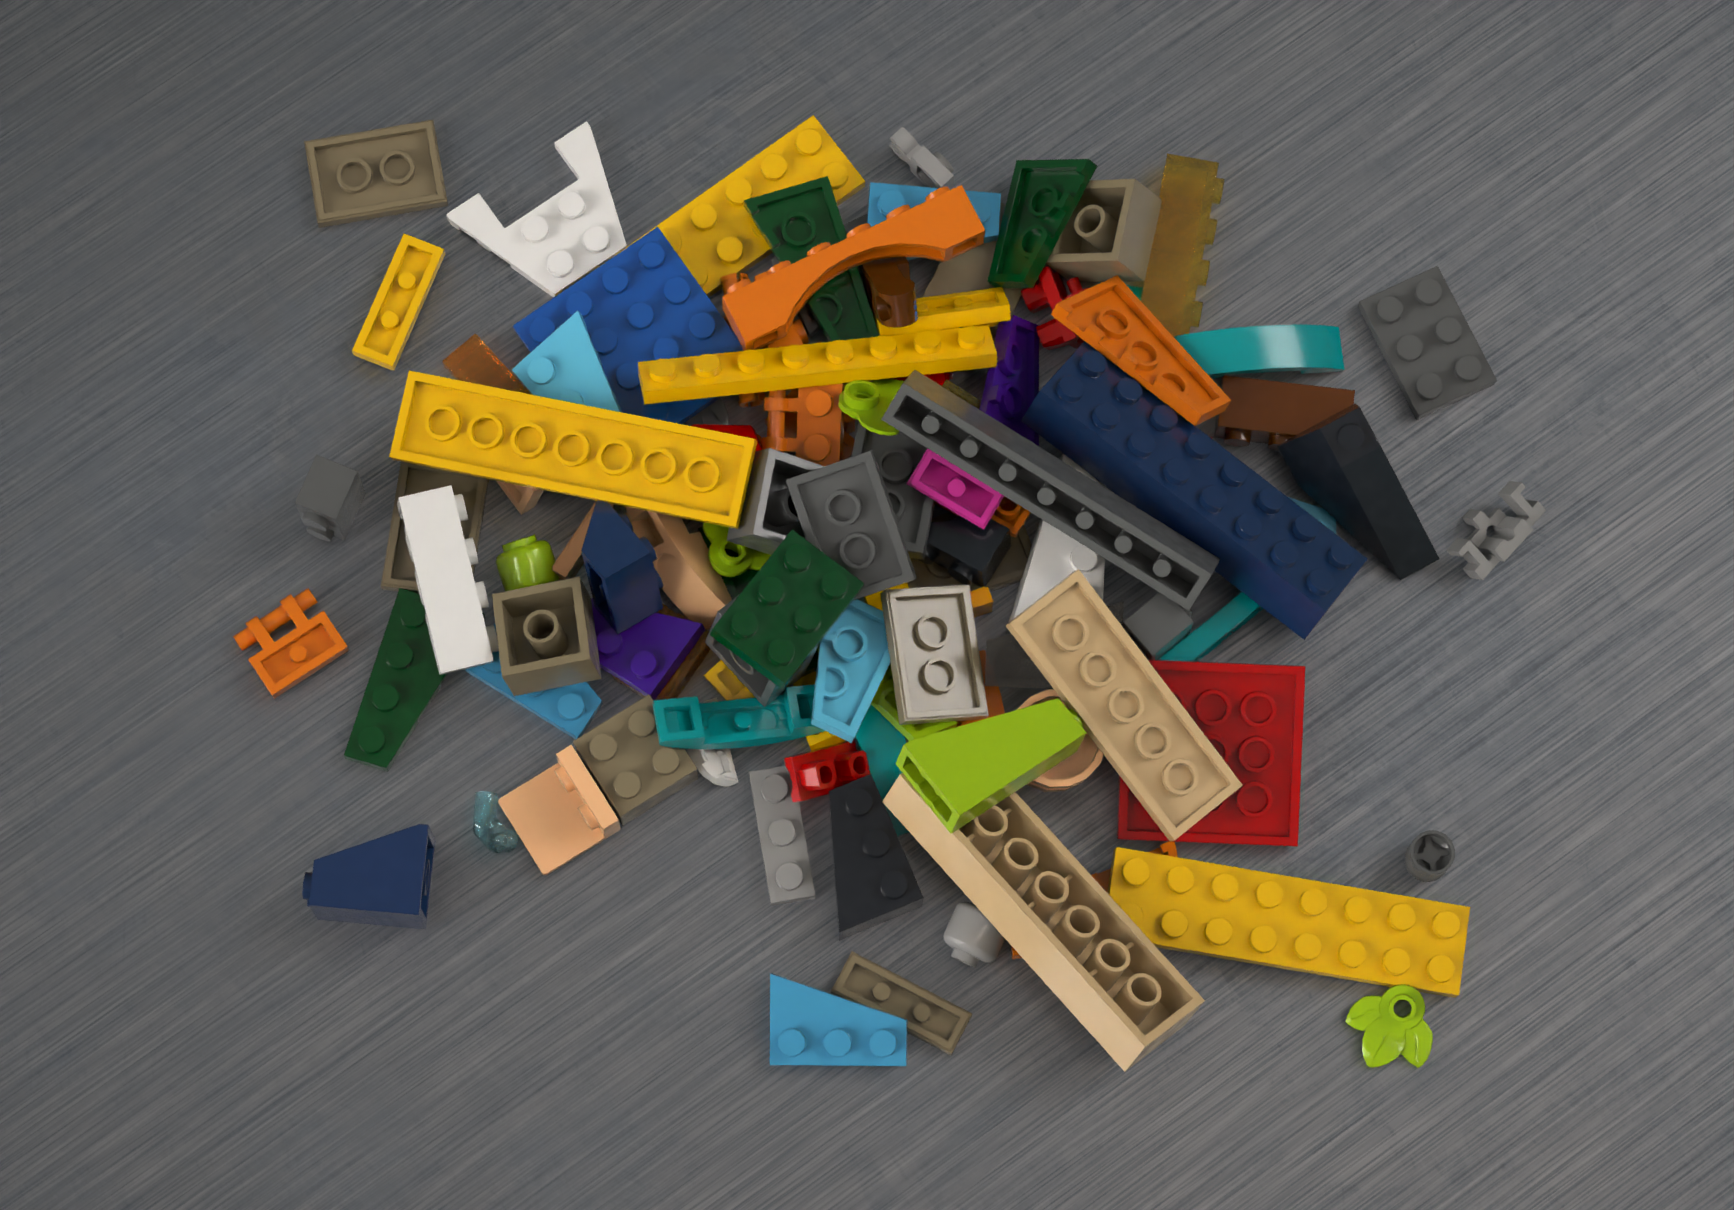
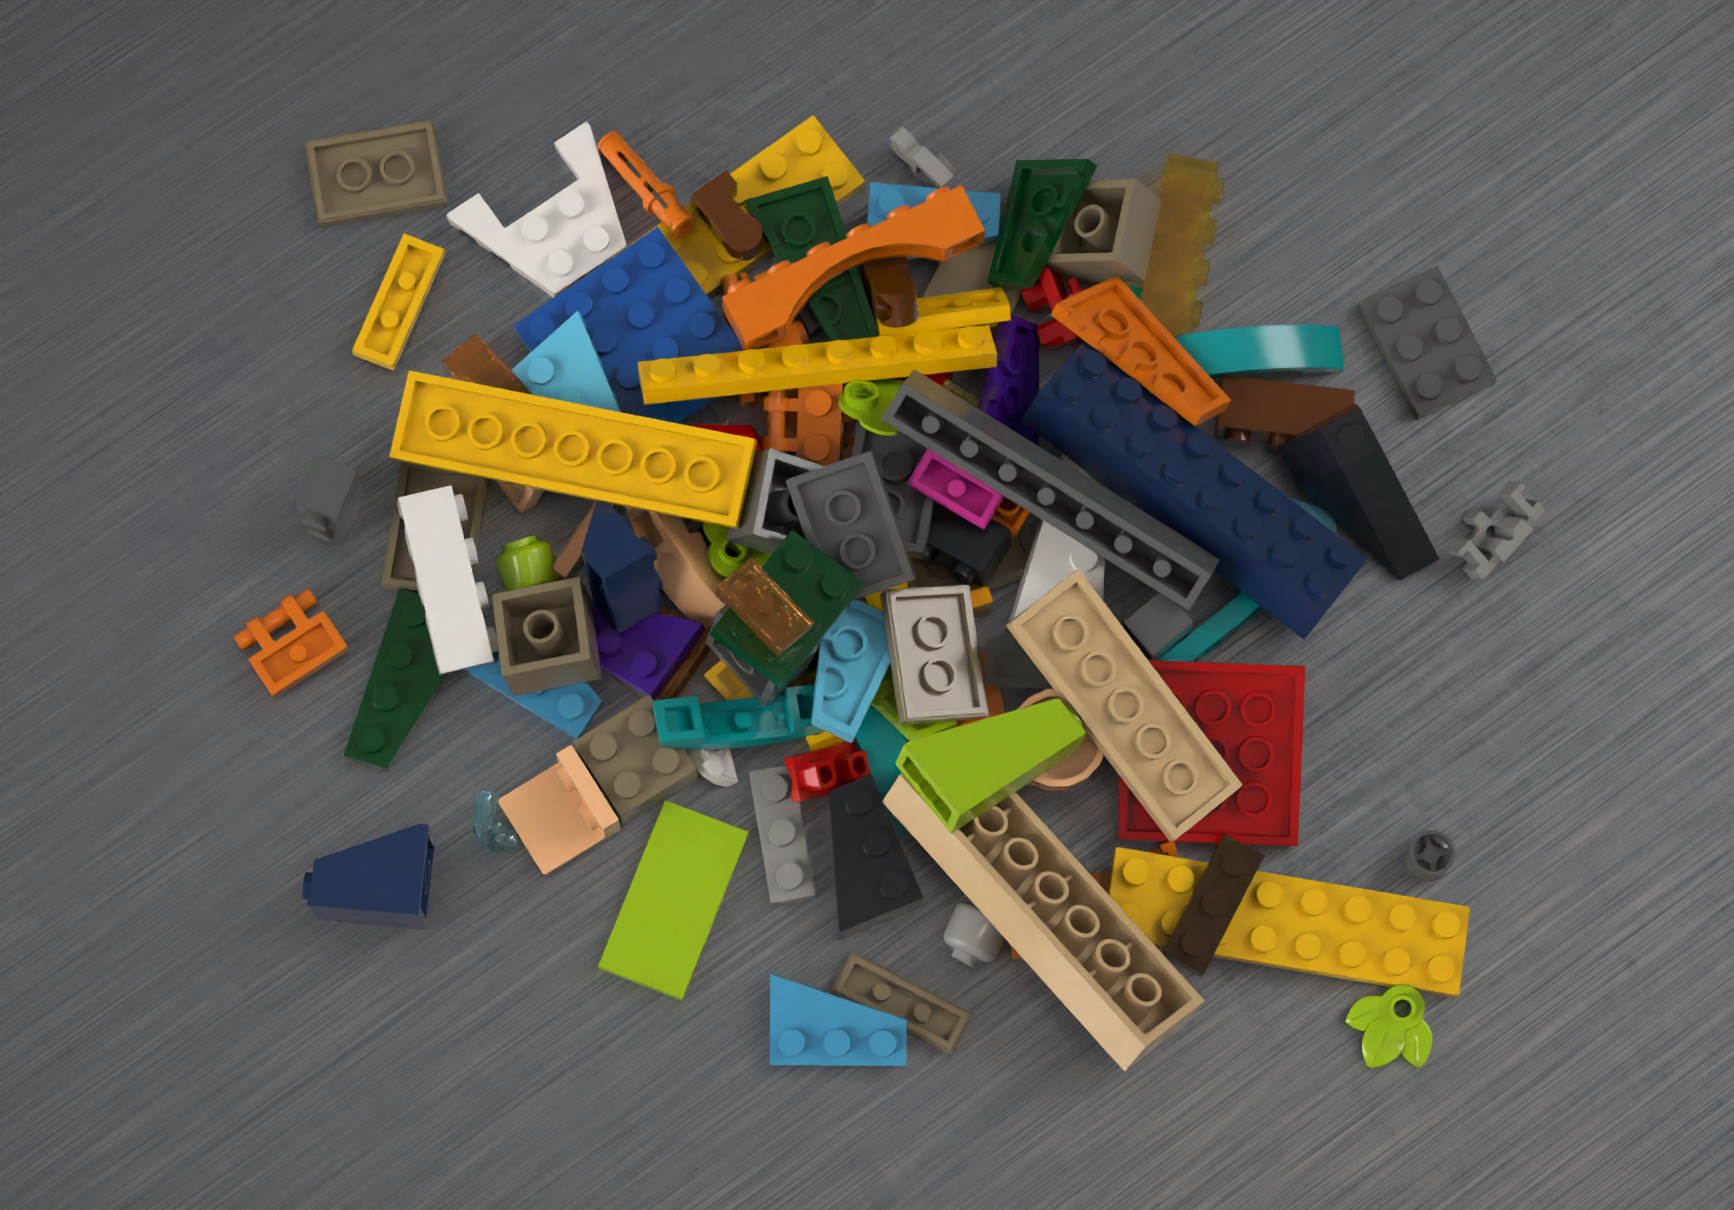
(673, 900): none -> lime tile
(675, 215): none -> orange pin
(734, 230): none -> reddish brown leg
(764, 607): none -> clear orange plate
(1212, 905): none -> dark brown plate

